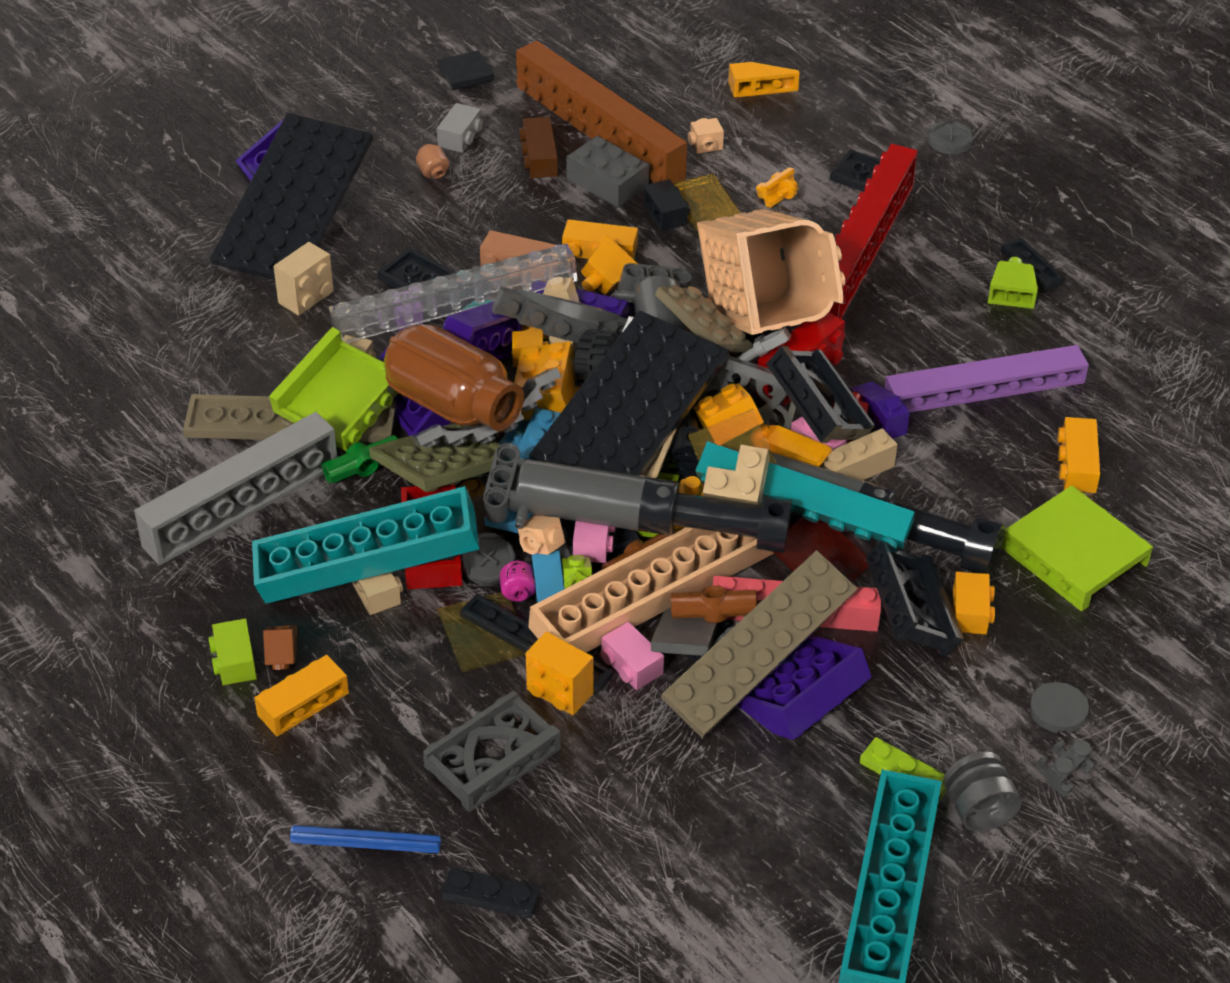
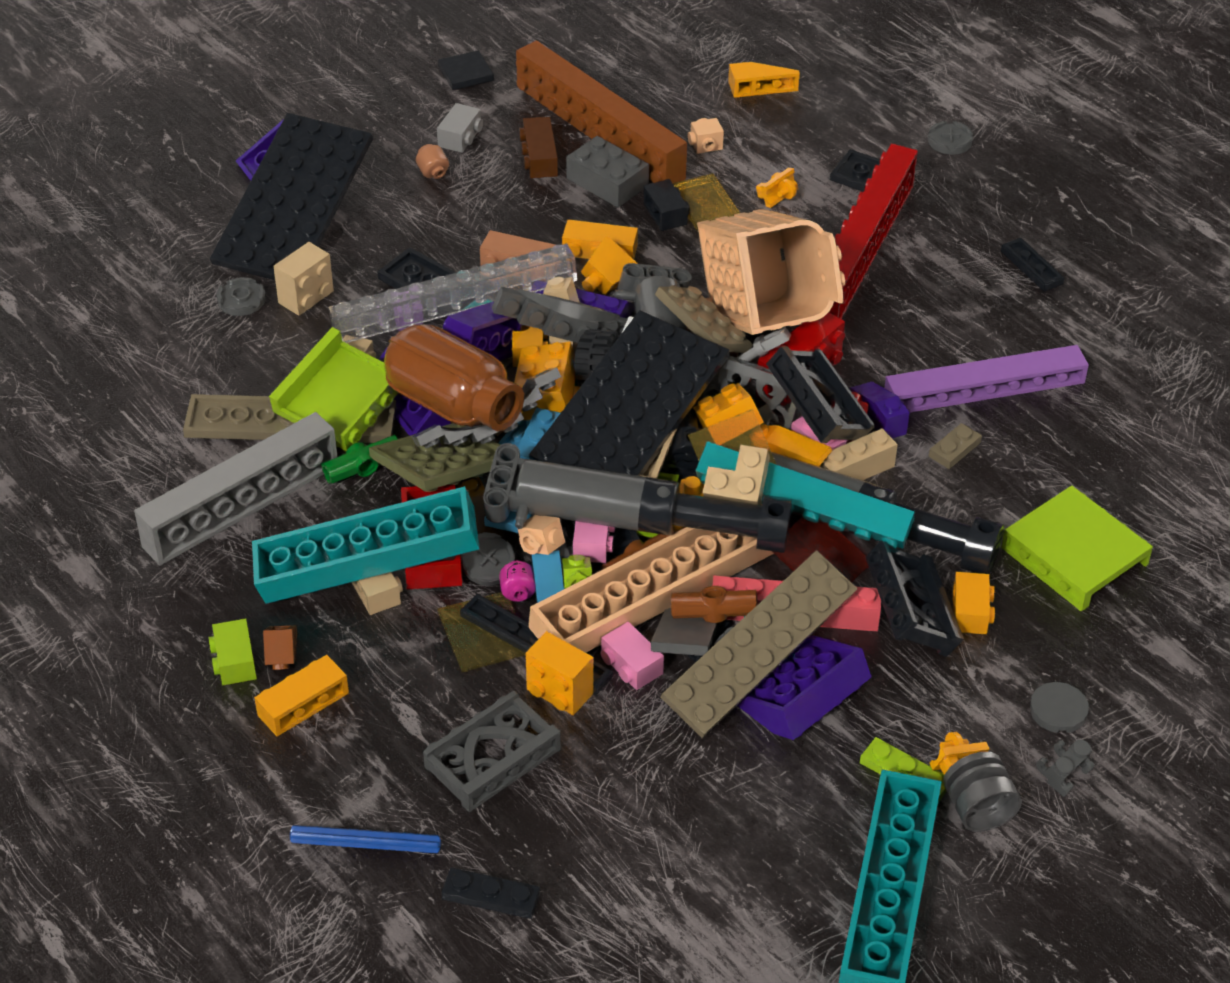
(241, 296): none -> dark grey tile
(955, 446): none -> dark tan plate
(955, 749): none -> light orange hips
(1013, 284): lime torso -> none
(1079, 454): light orange brick -> none

